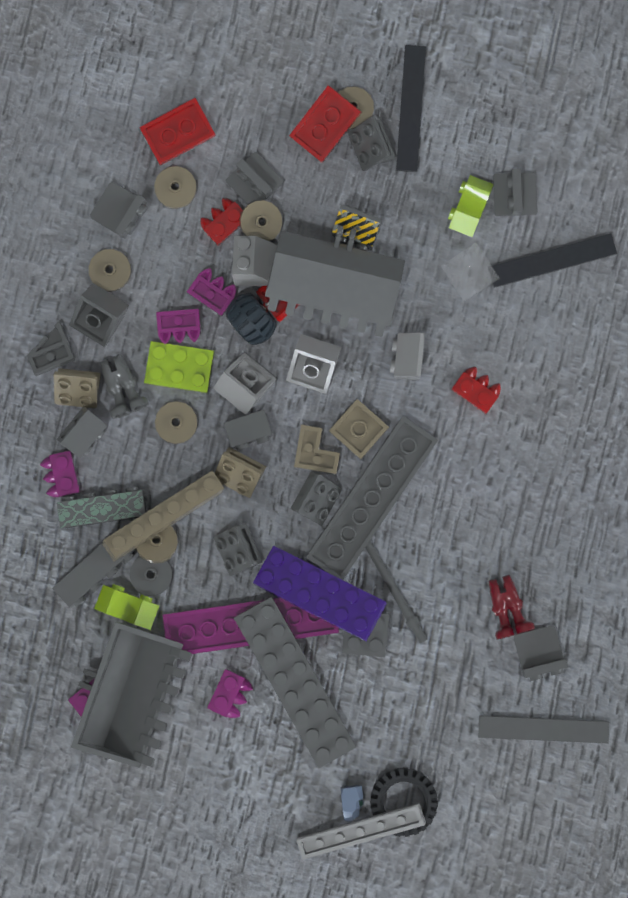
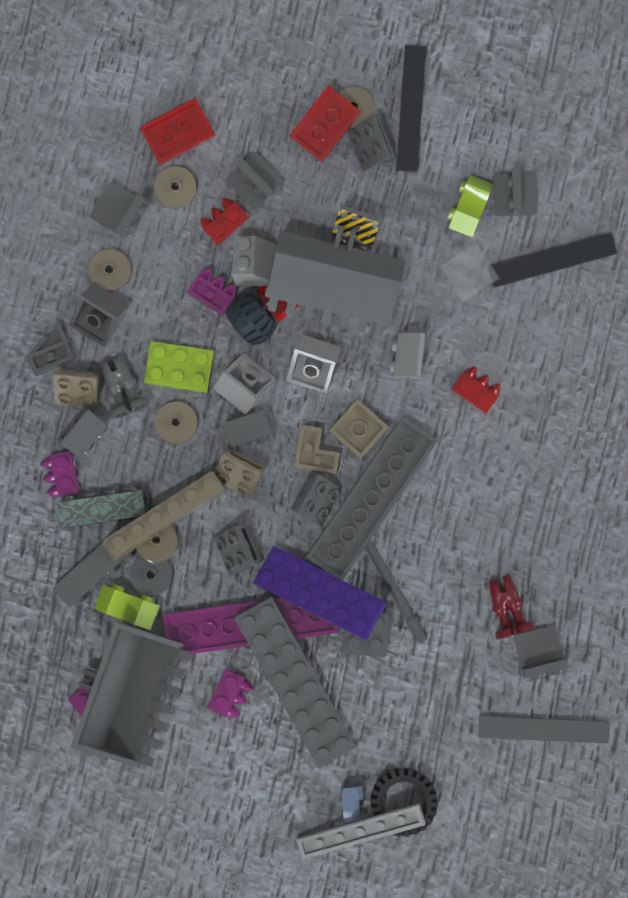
(178, 323): magenta plate -> none
(256, 210): dark tan plate -> none

